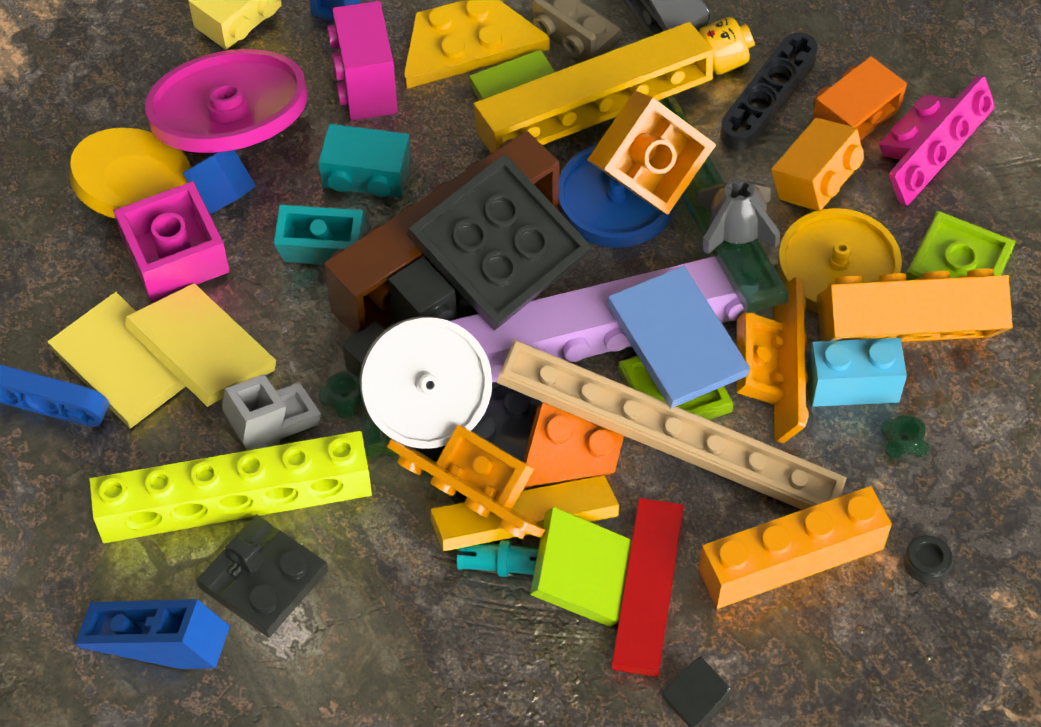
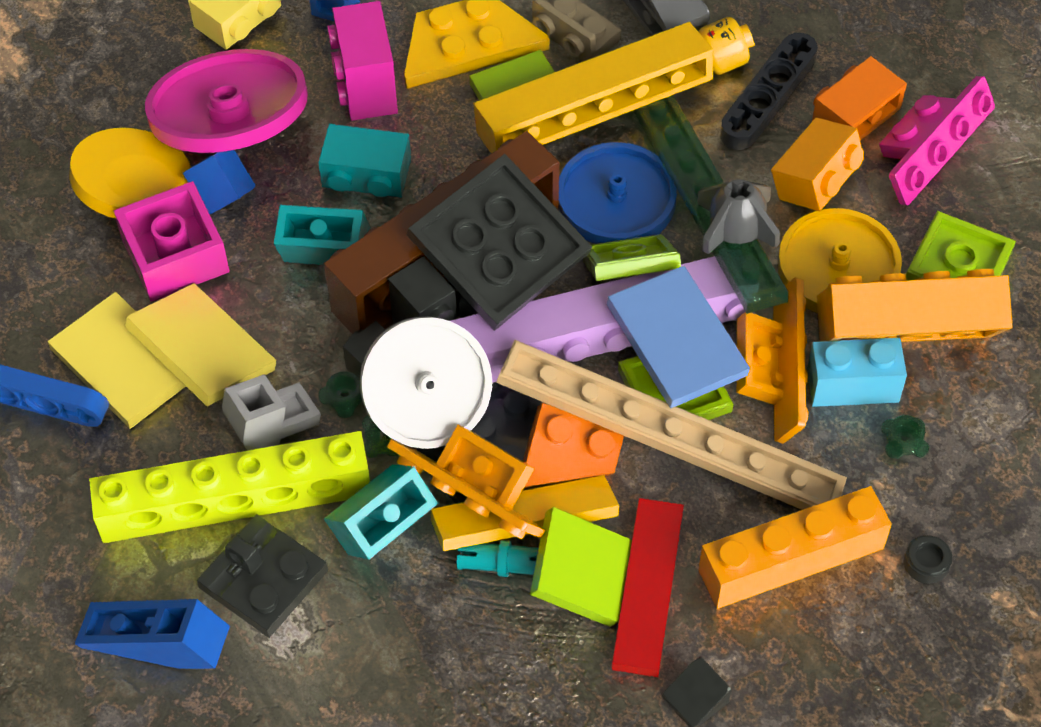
(381, 511): none -> teal brick
(631, 257): none -> lime tile
(651, 151): light orange piece -> none

